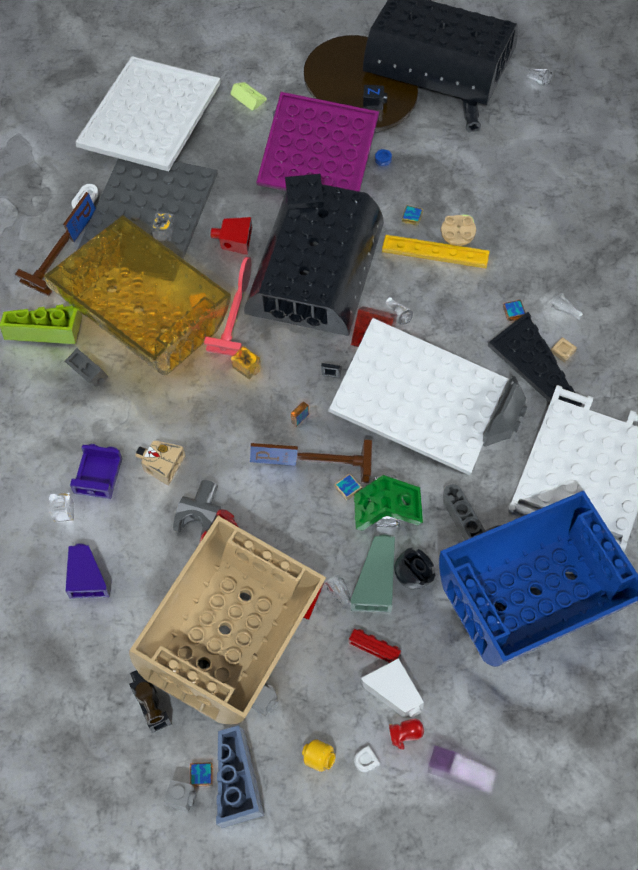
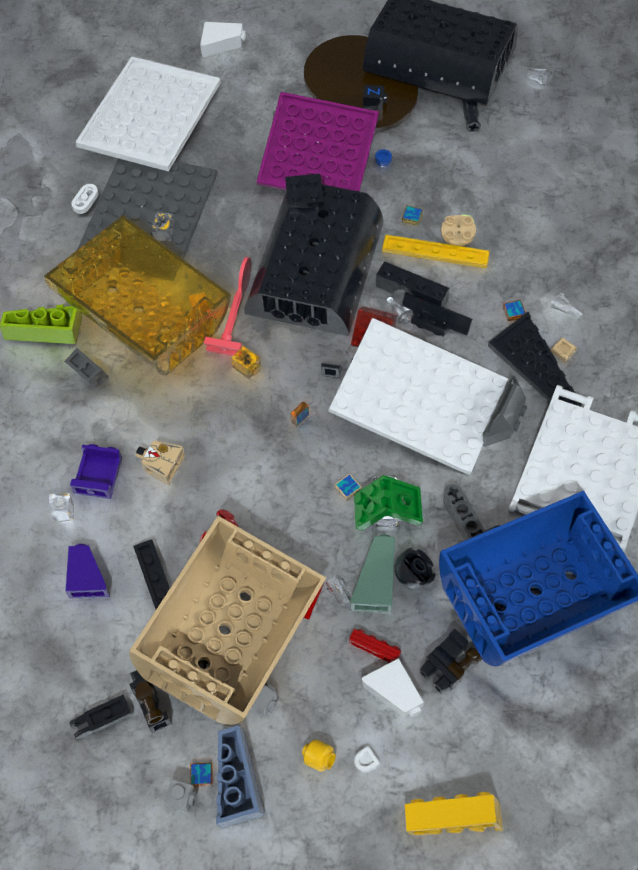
(74, 226): reddish brown piece -> none
(101, 716): none -> black hinge
(152, 571): none -> black plate
(197, 509): dark grey connector -> none
(221, 37): none -> white slope
(234, 234): red torso -> none
(247, 95): yellowish green slope -> none
(289, 455): reddish brown piece -> none
(395, 278): none -> black arch
(407, 731): red animal -> none
(435, 317): none -> black bracket
(443, 663): none -> black hips
(453, 814): none -> yellow wedge
(461, 769): clear purple slope -> none

